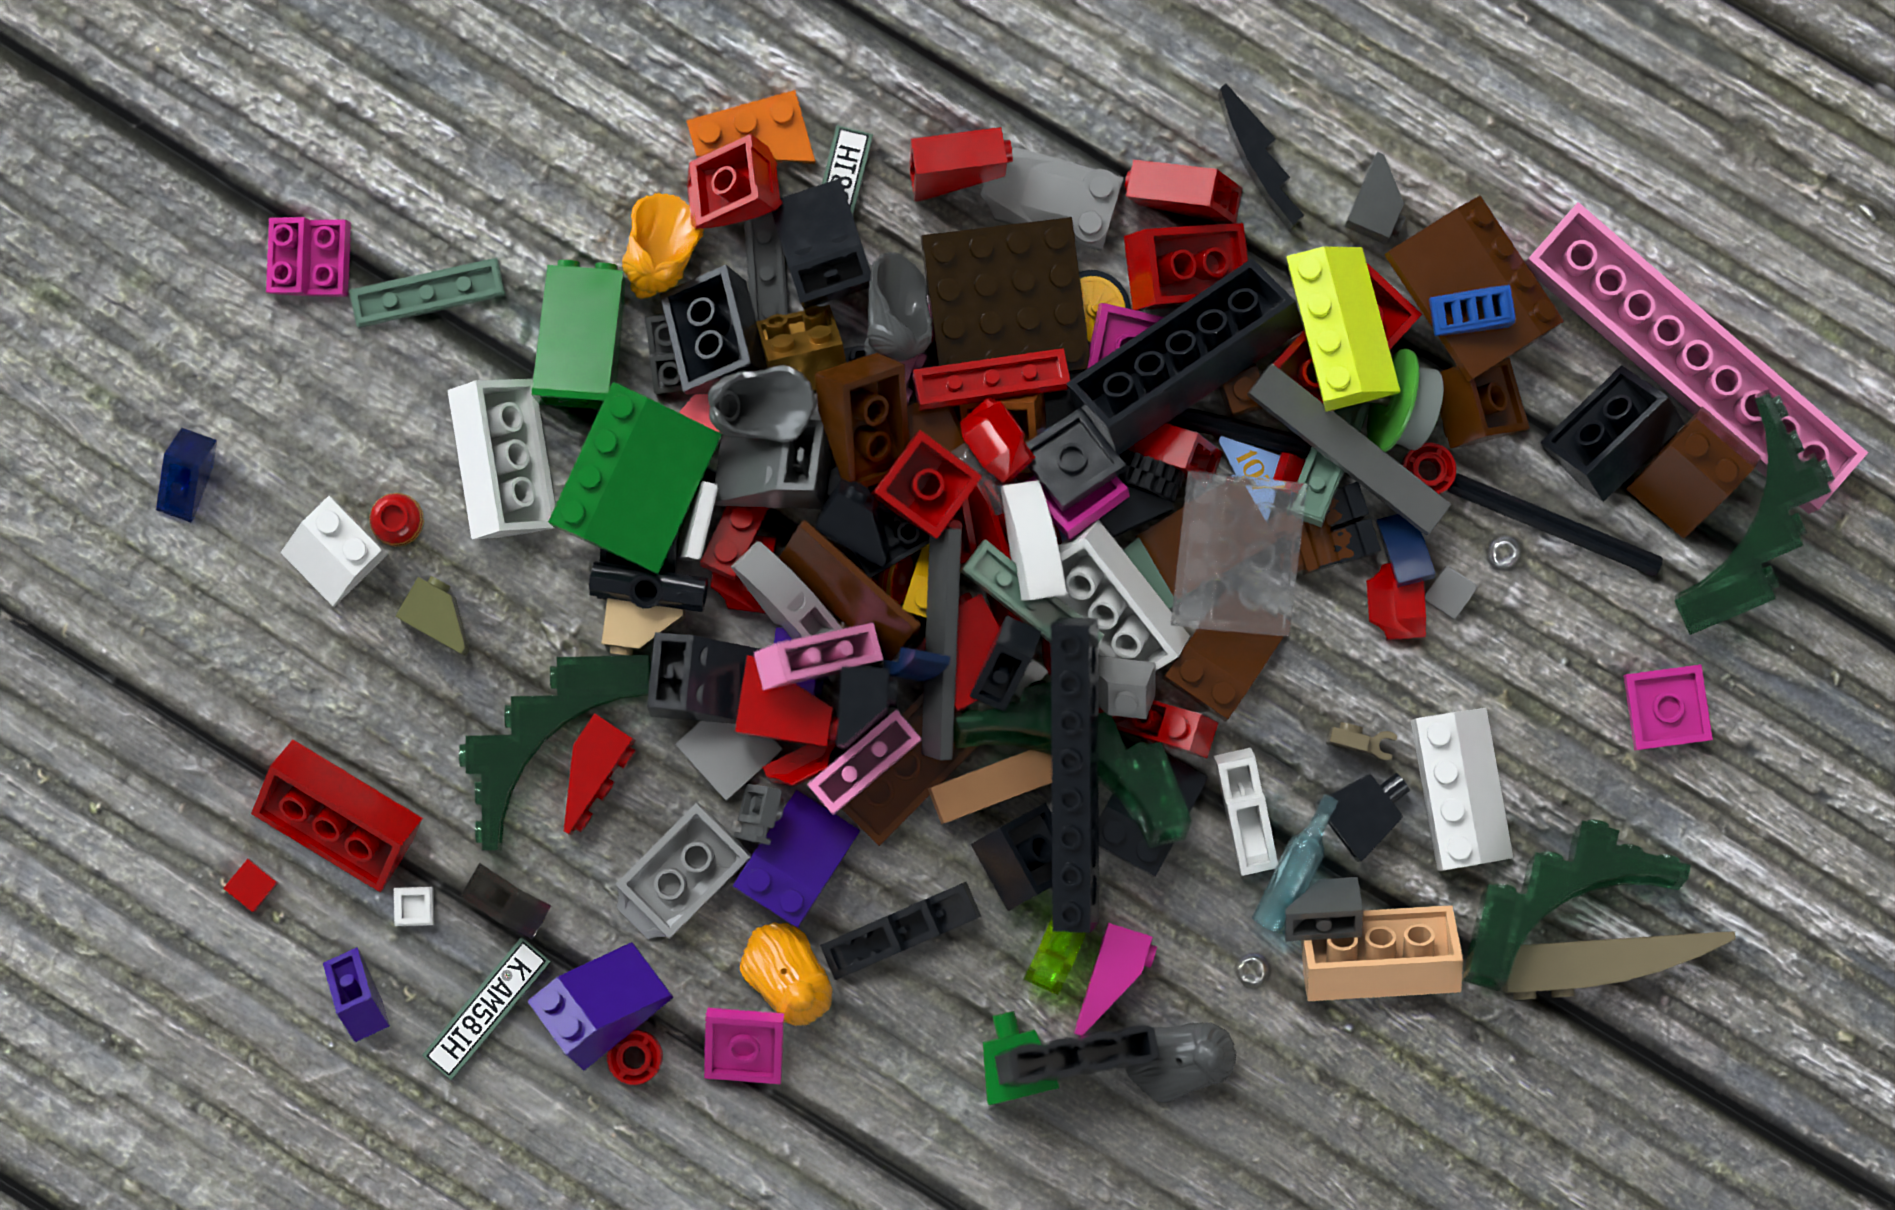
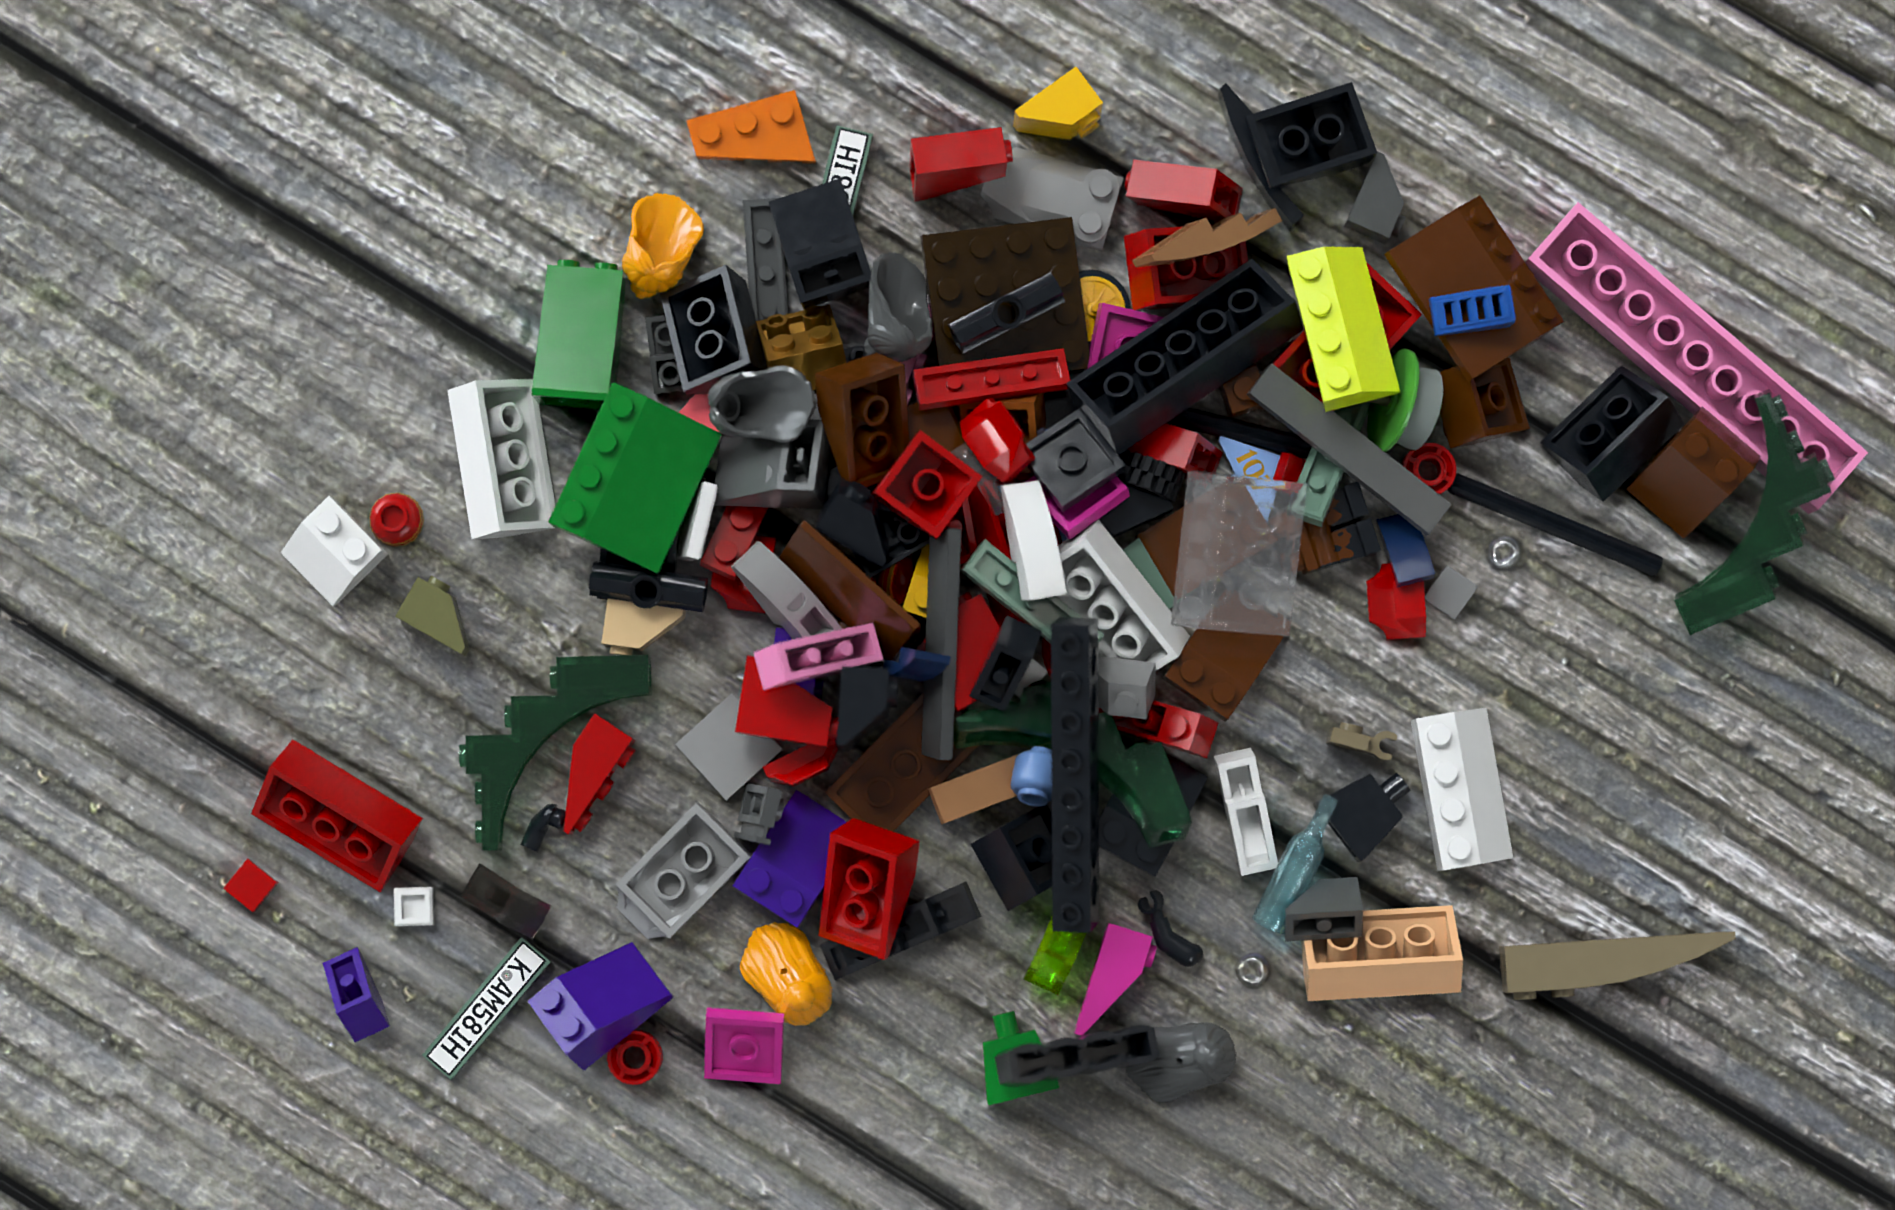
(185, 474): clear blue slope -> none
(308, 257): dark pink slope -> none
(427, 292): sand green tile -> none
(539, 824): none -> black arm
(696, 678): black slope -> none
(733, 184): red slope -> none
(864, 762): bright pink brick -> none
(866, 886): none -> red slope
(1027, 302): none -> black piece
(1033, 776): none -> medium blue head
(1061, 109): none -> yellow slope
(1166, 940): none -> black arm
(1201, 238): none -> medium nougat slope
(1312, 137): none -> black slope
(1549, 881): clear green arch -> none
(1667, 707): dark pink plate -> none

